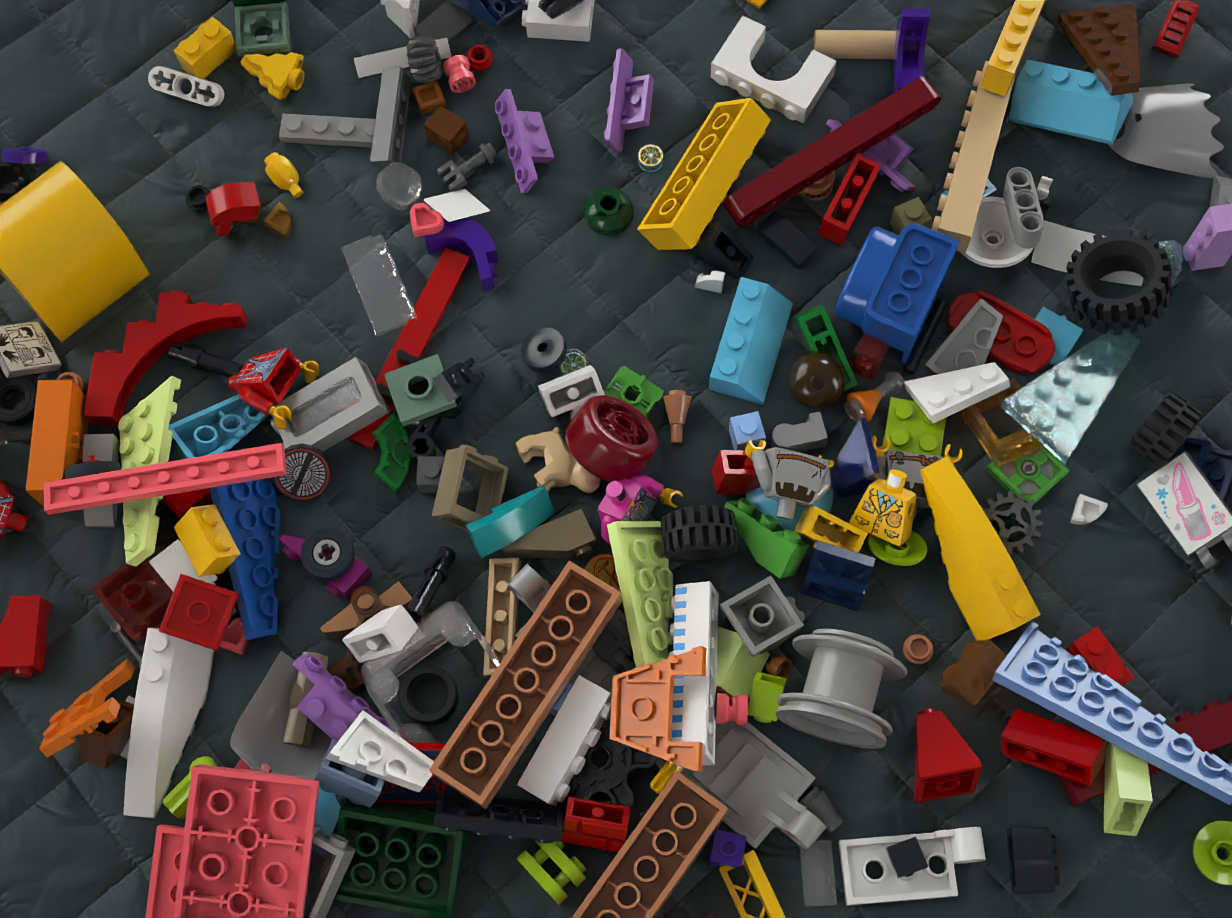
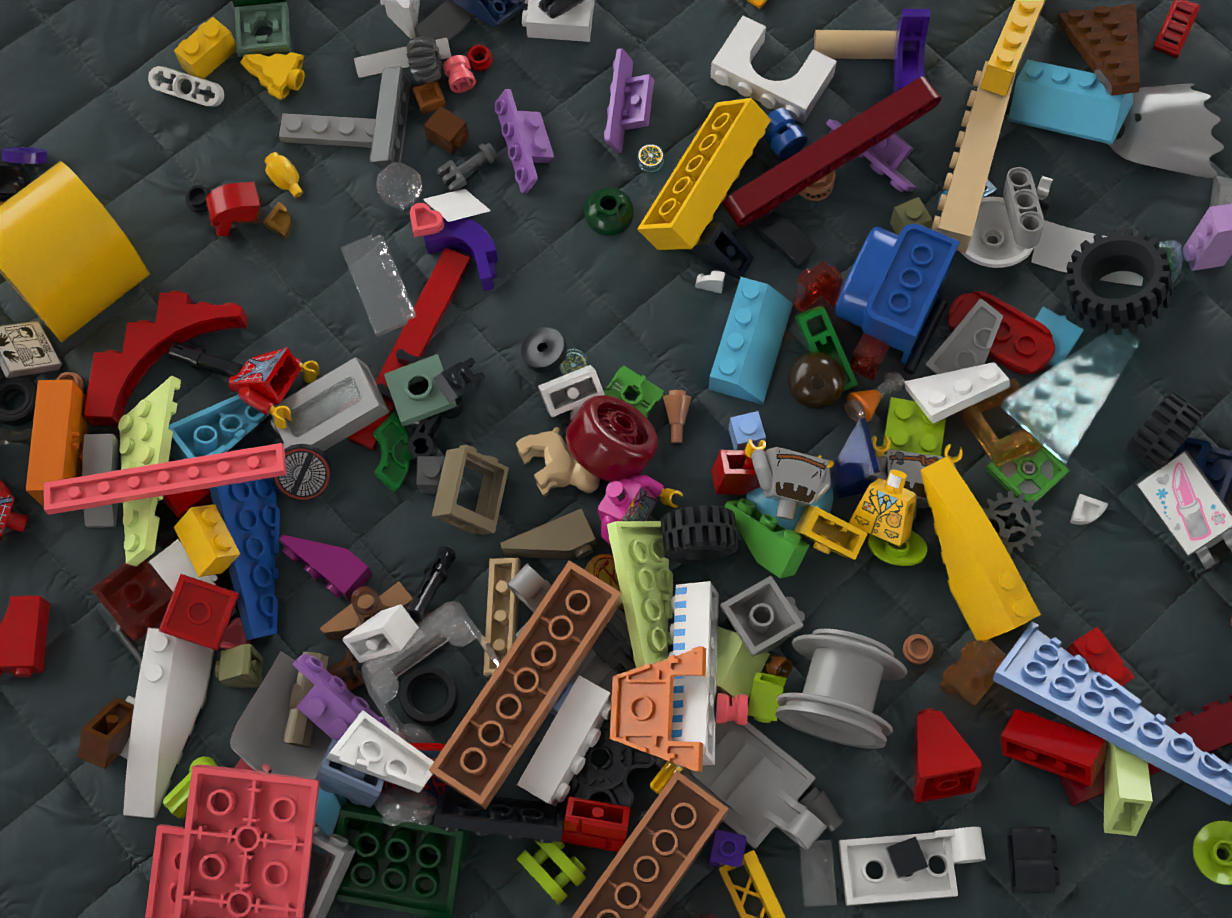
(86, 711): orange wing -> none
(91, 467): black wheel -> none
(240, 667): none -> olive slope
(341, 560): black bush -> none
(406, 805): none -> clear dish
(510, 521): teal slope -> none
(784, 135): none -> blue wheel
(800, 436): light grey leg -> none
(818, 282): none -> clear red bracket
(838, 575): dark blue slope -> none
(849, 199): red brick -> none

